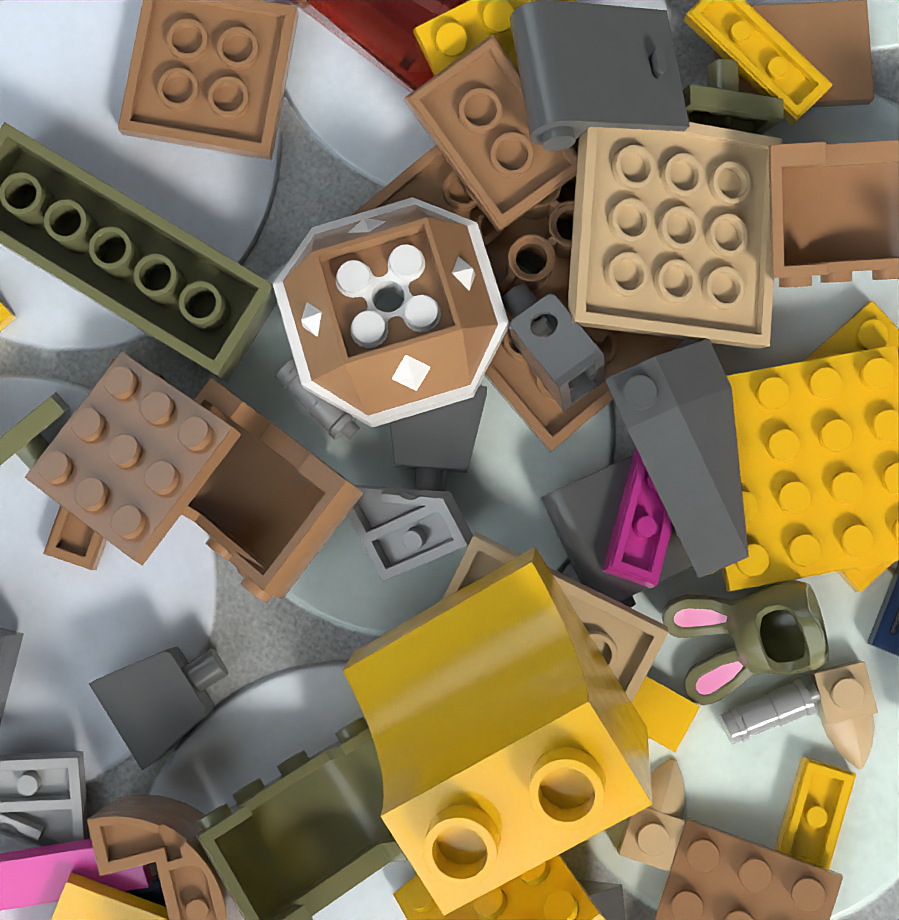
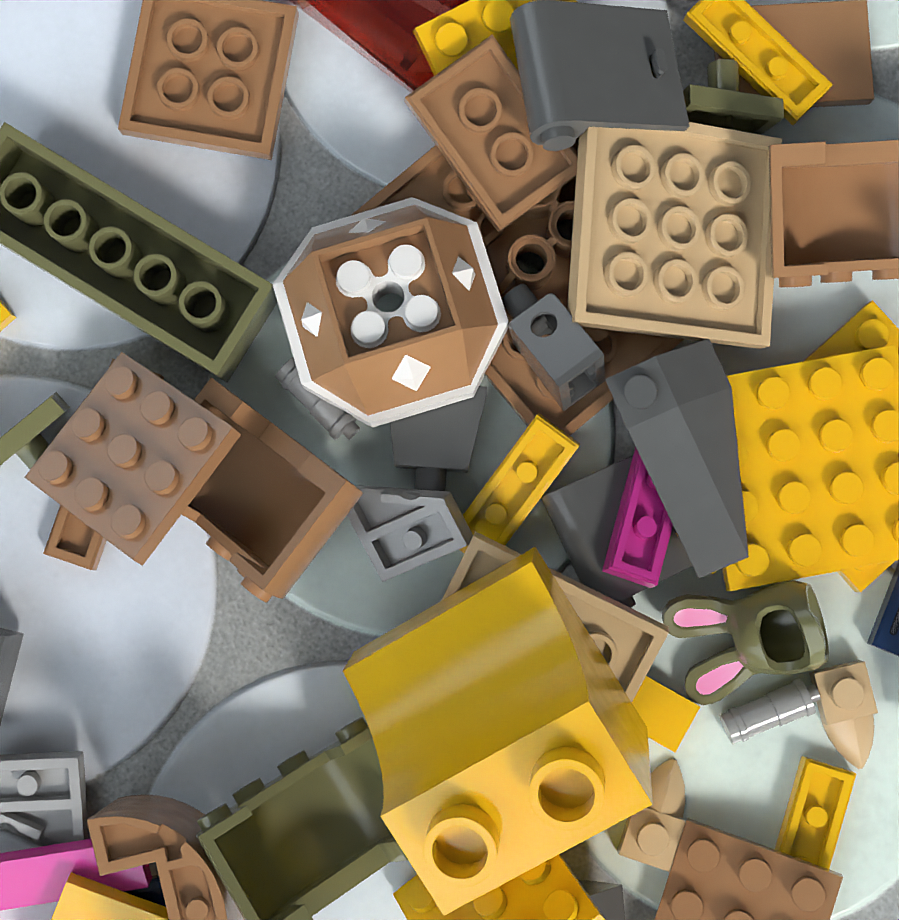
(159, 700): dark grey torso -> none
(520, 481): none -> yellow tile

